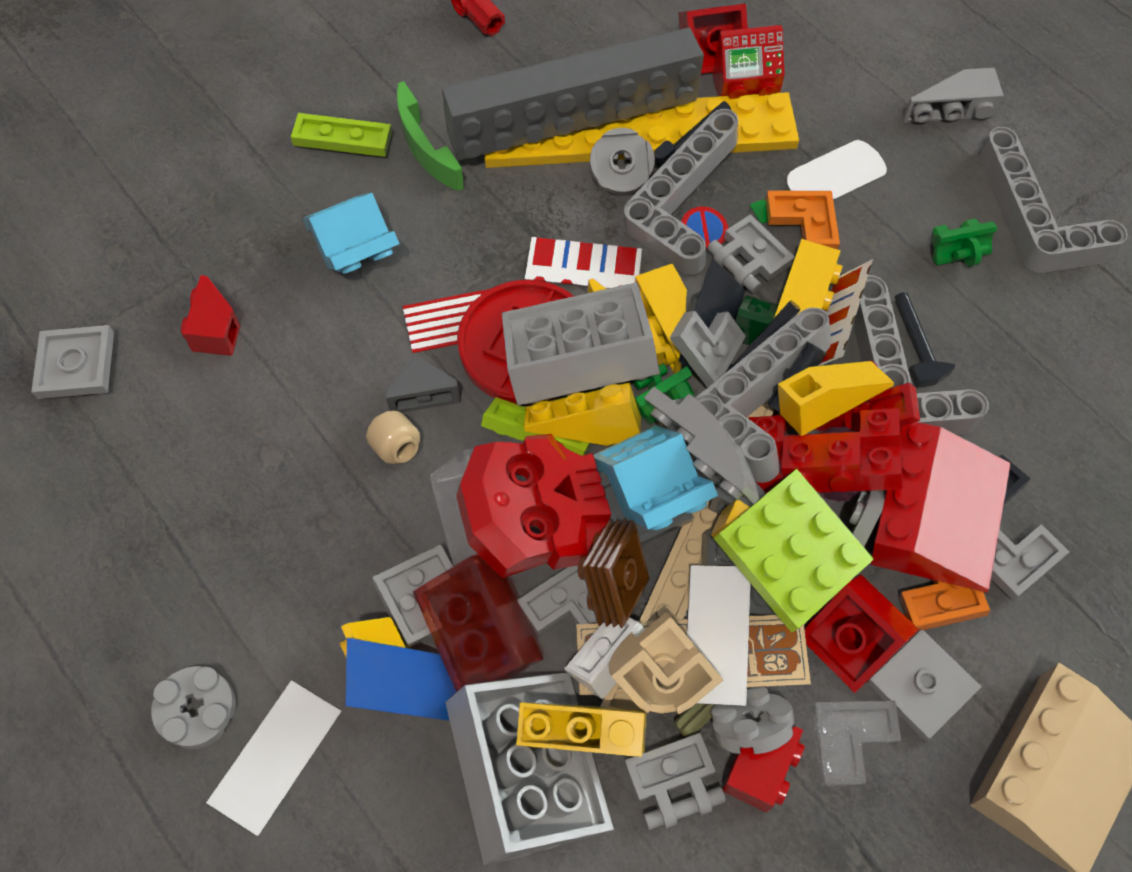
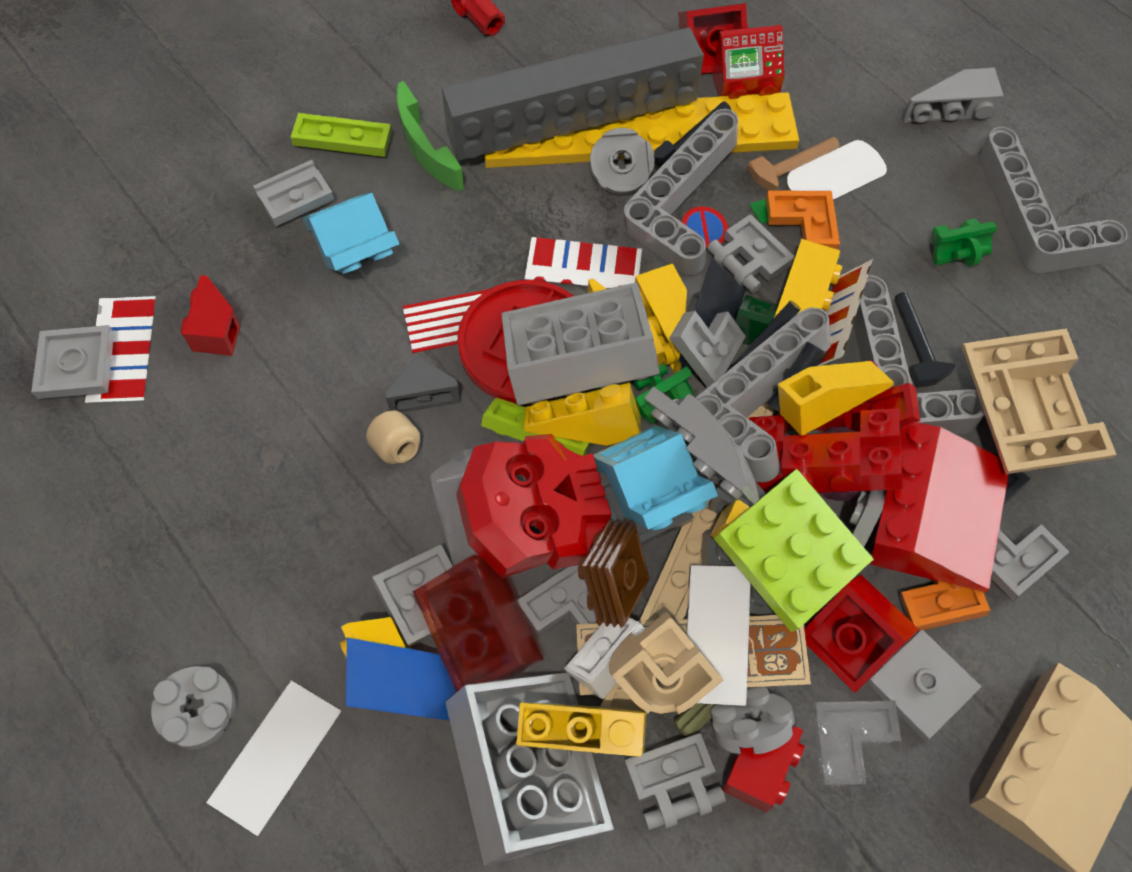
(132, 326): none -> sticker
(293, 193): none -> light grey plate
(767, 174): none -> medium nougat piece
(1034, 402): none -> tan slope

